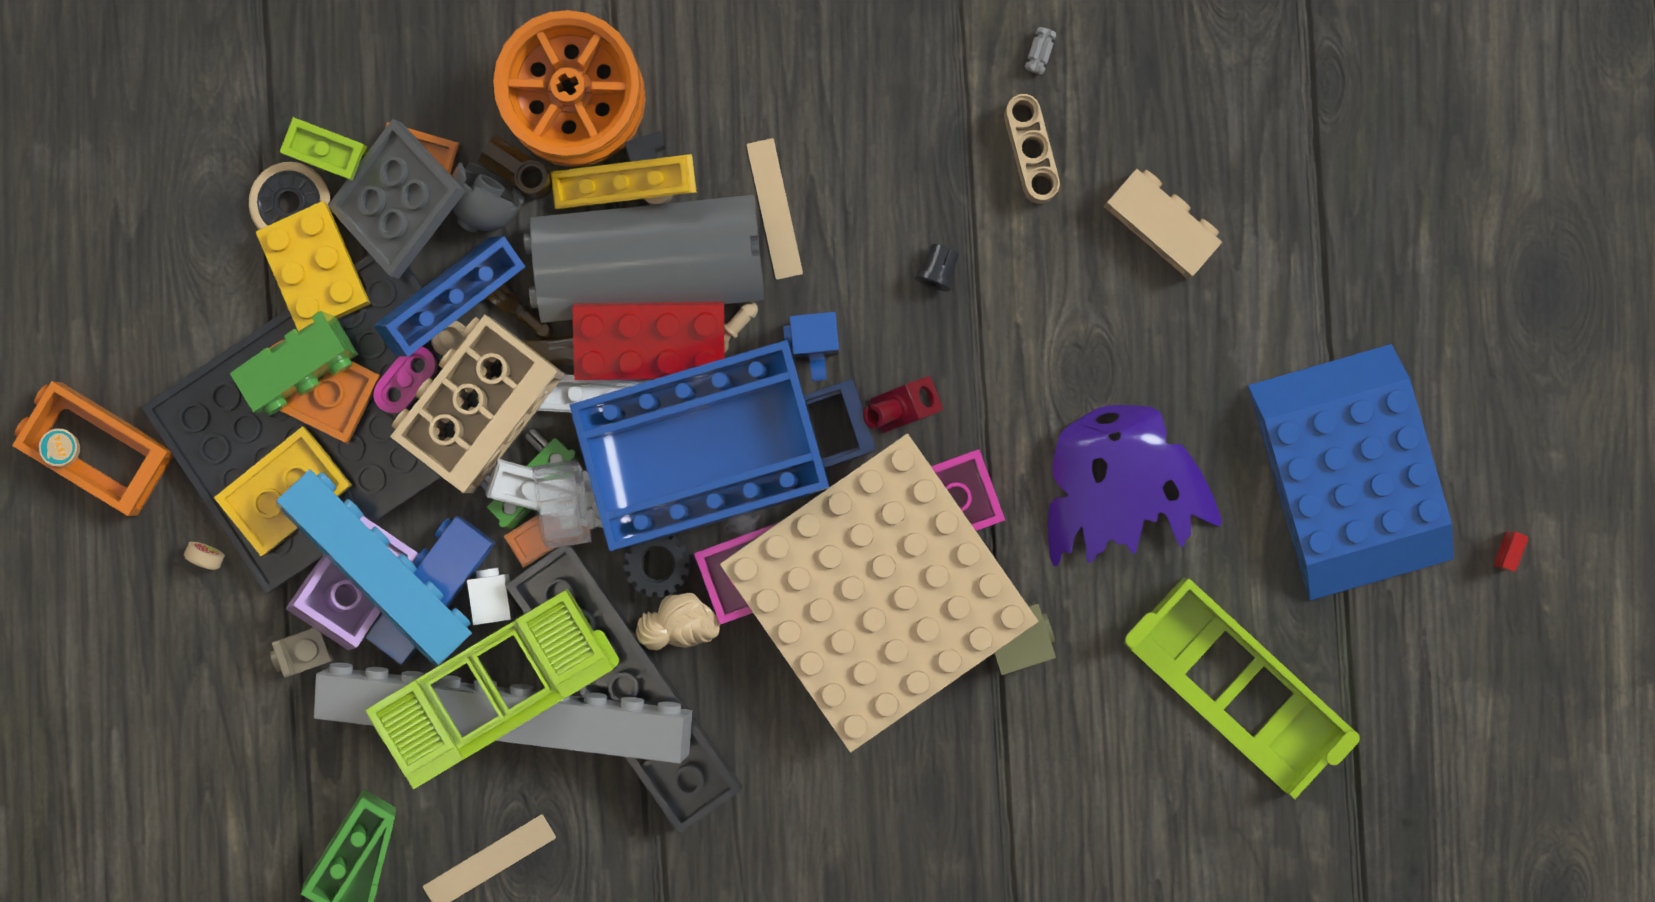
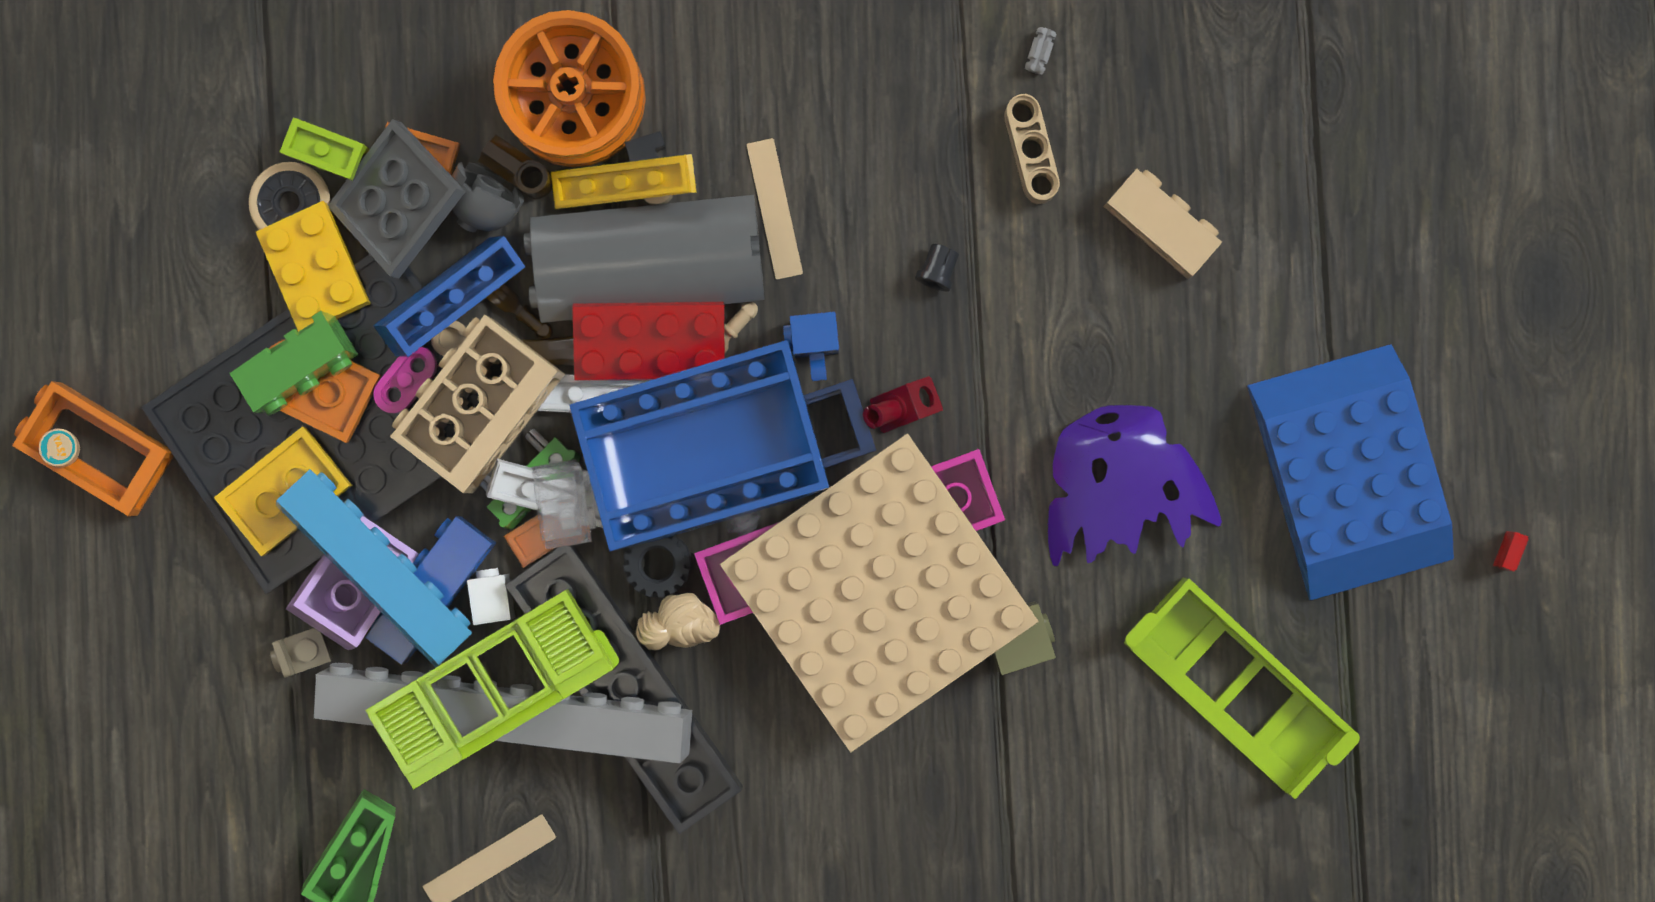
(204, 555): tan tile -> none

